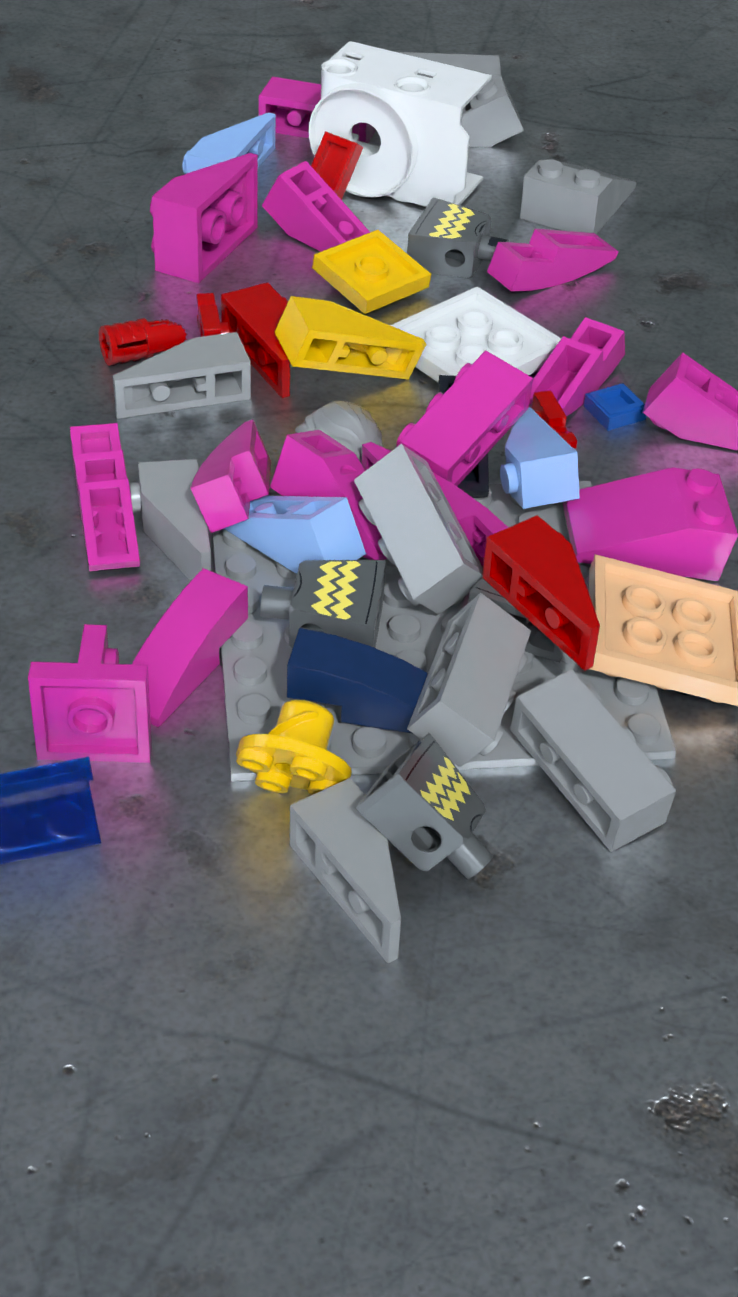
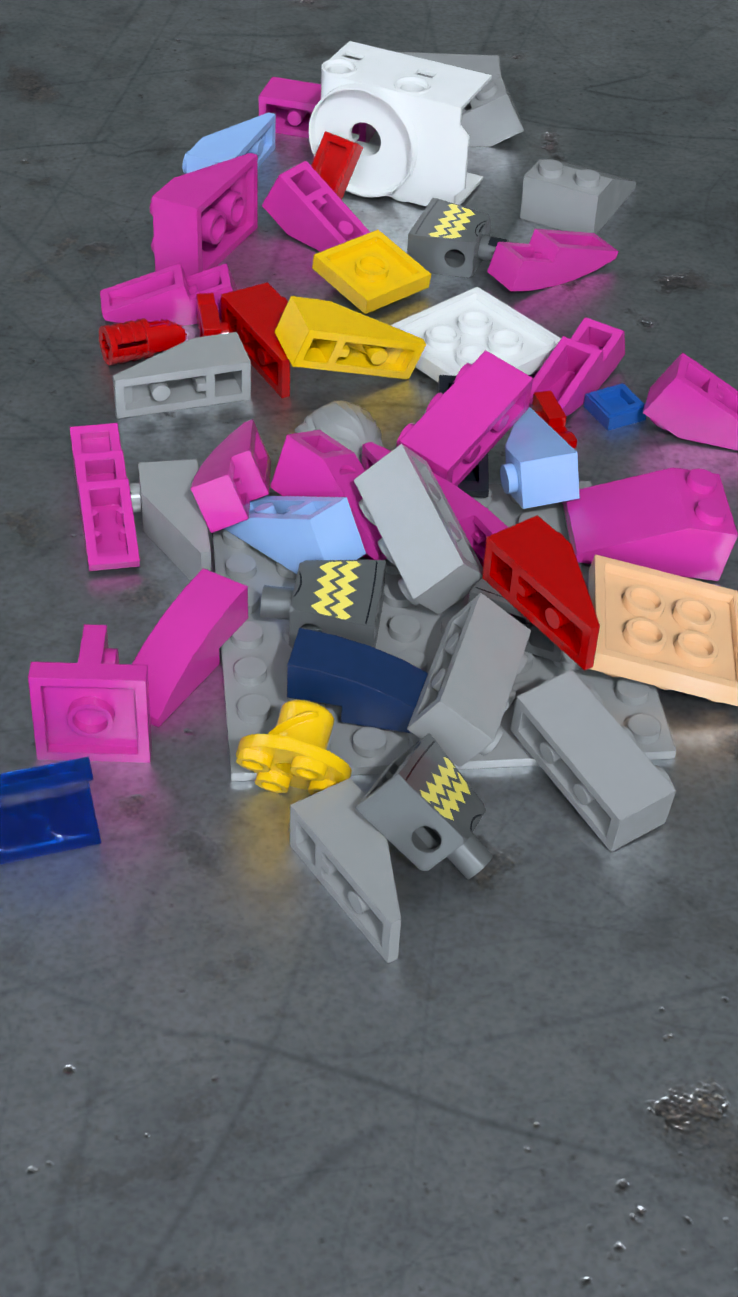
(165, 295): none -> dark pink slope

